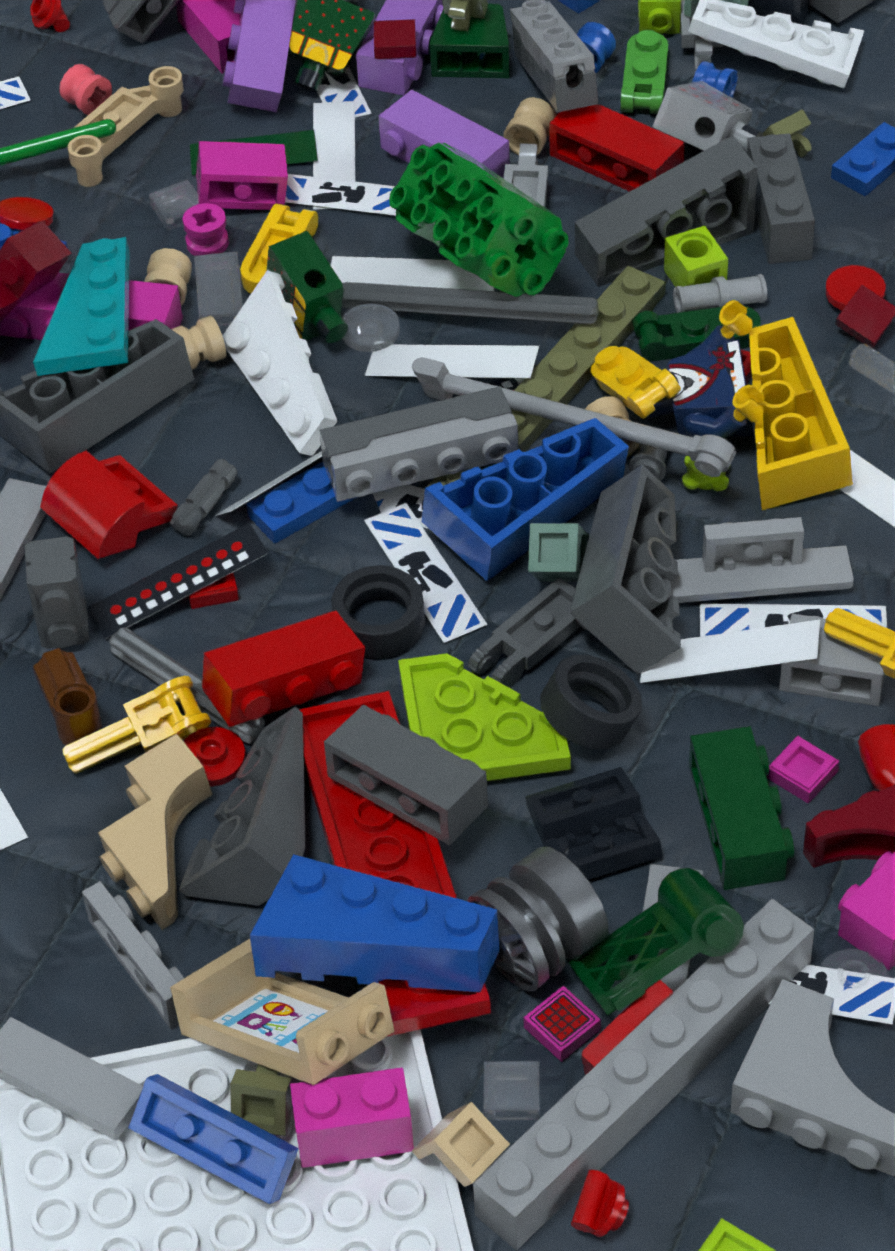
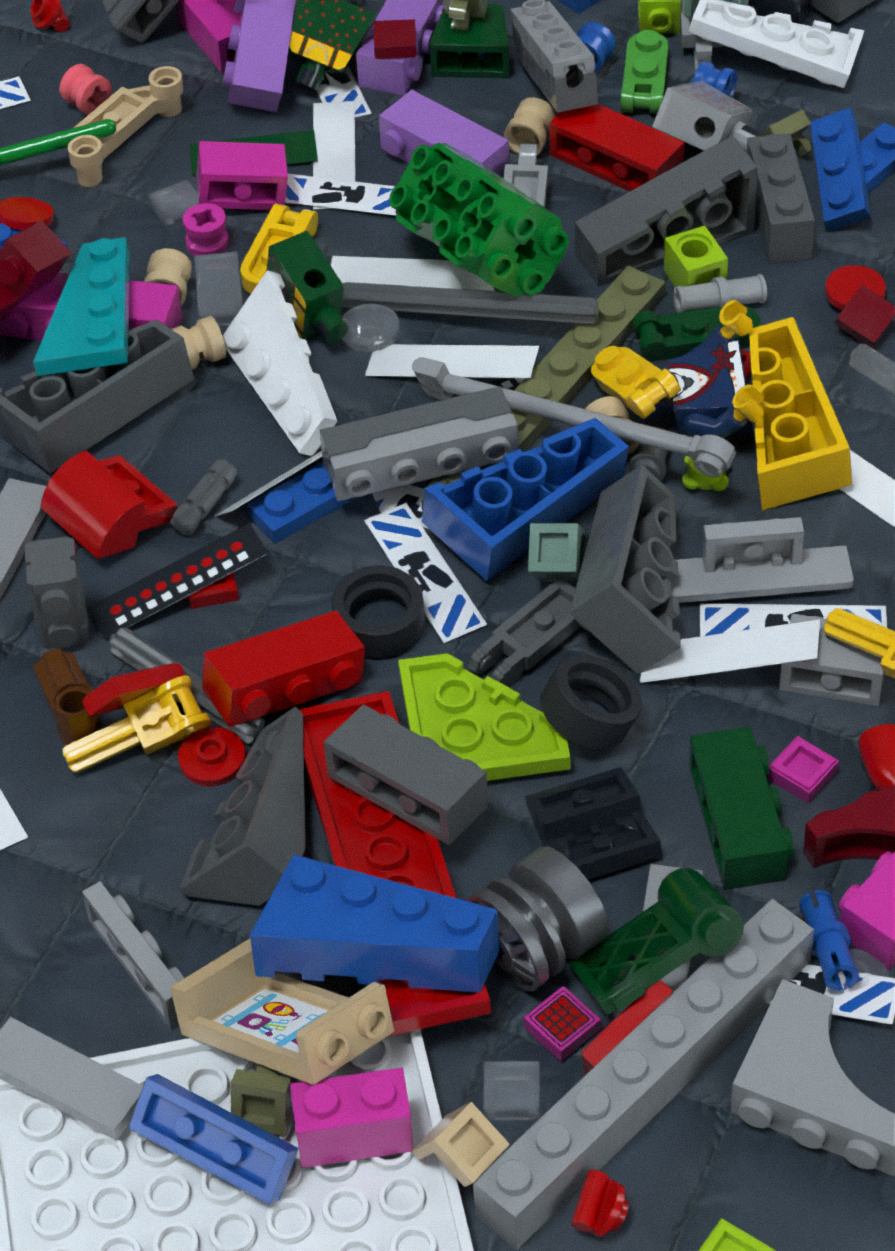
(126, 687): none -> red tile
(141, 844): tan arch -> none
(830, 940): none -> blue pin
(840, 169): none -> blue plate

